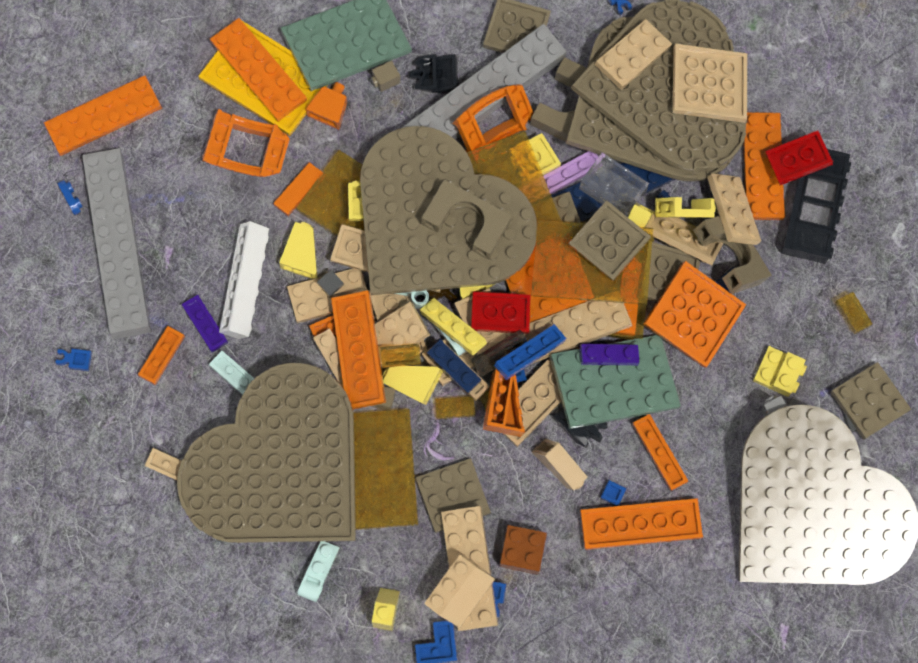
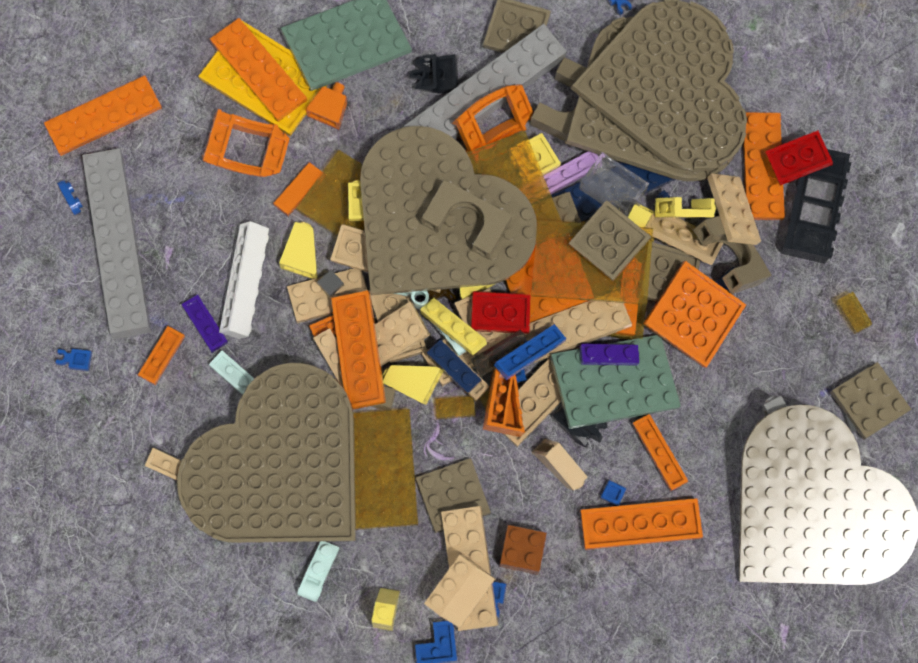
(385, 76): dark tan brick -> none
(400, 355): clear yellow plate -> none
(633, 54): tan plate -> none
(709, 83): tan plate -> none
(780, 371): light yellow plate -> none

